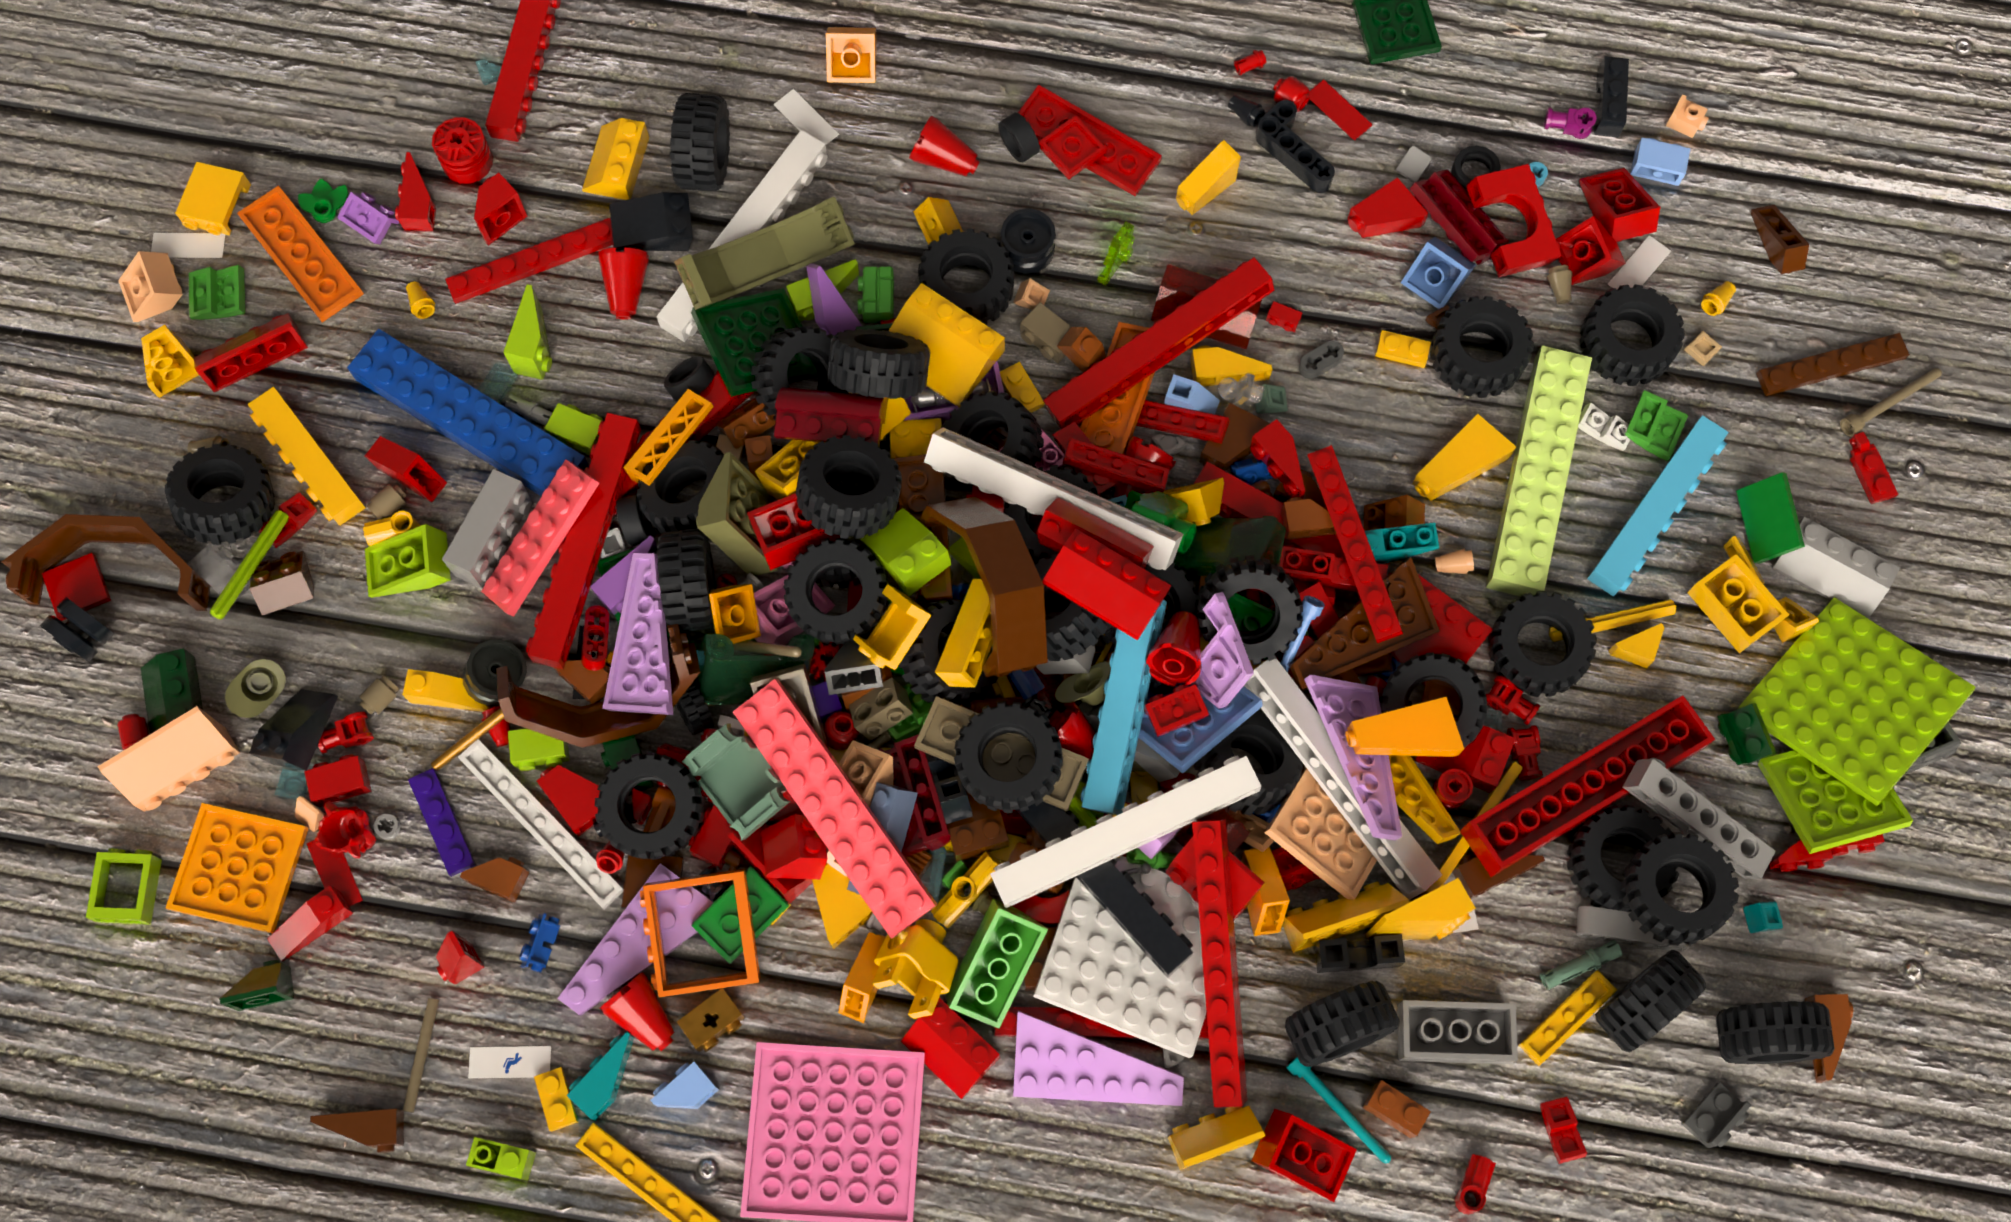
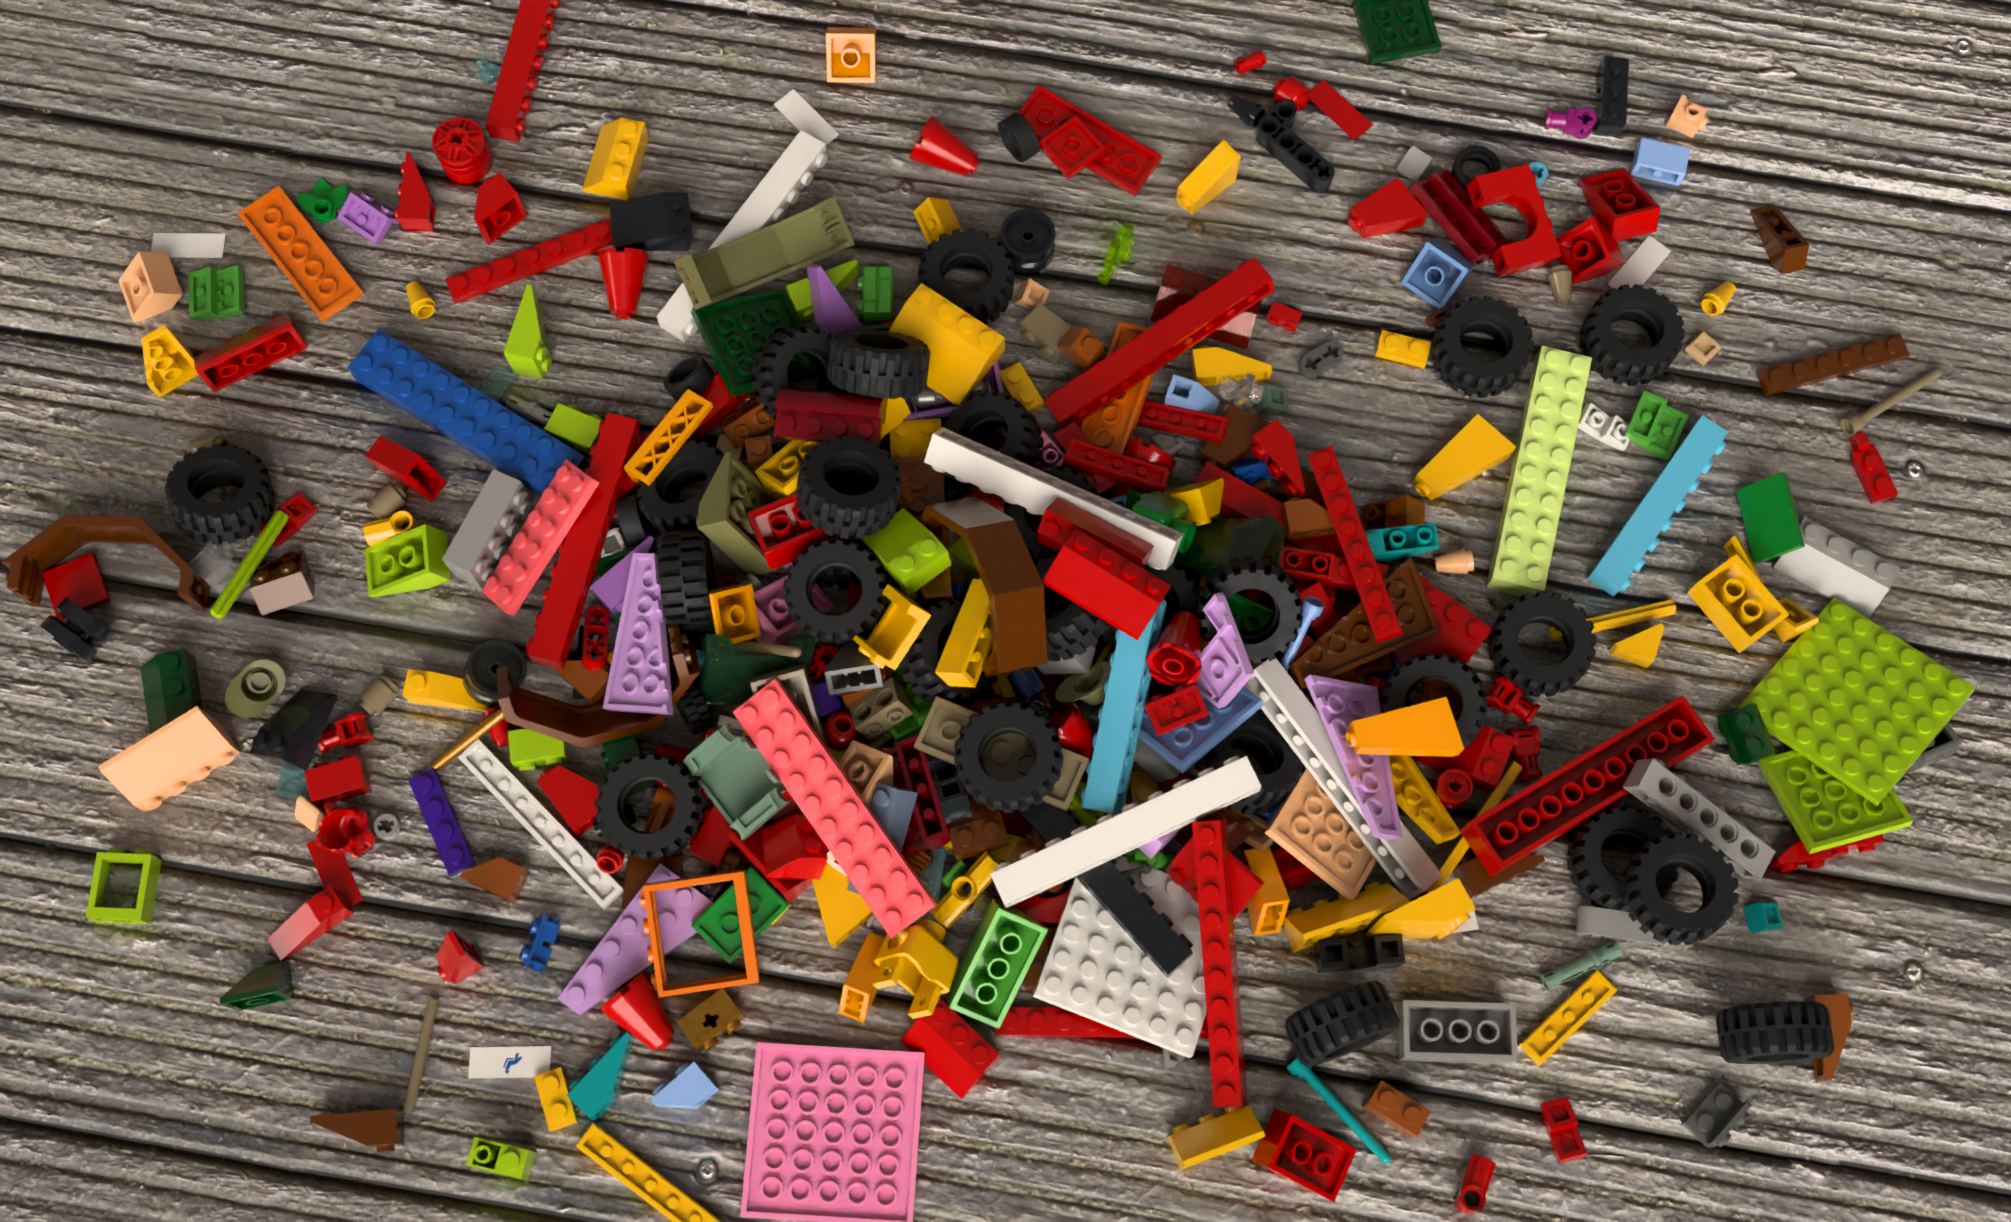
(132, 730): red brick -> none
(211, 198): yellow panel -> none
(237, 868): light orange plate -> none
(306, 456): yellow brick -> none
(641, 806): red slope -> none
(700, 142): black tyre -> none
(1073, 1067): lavender wing -> none
(1650, 1001): black tyre -> none

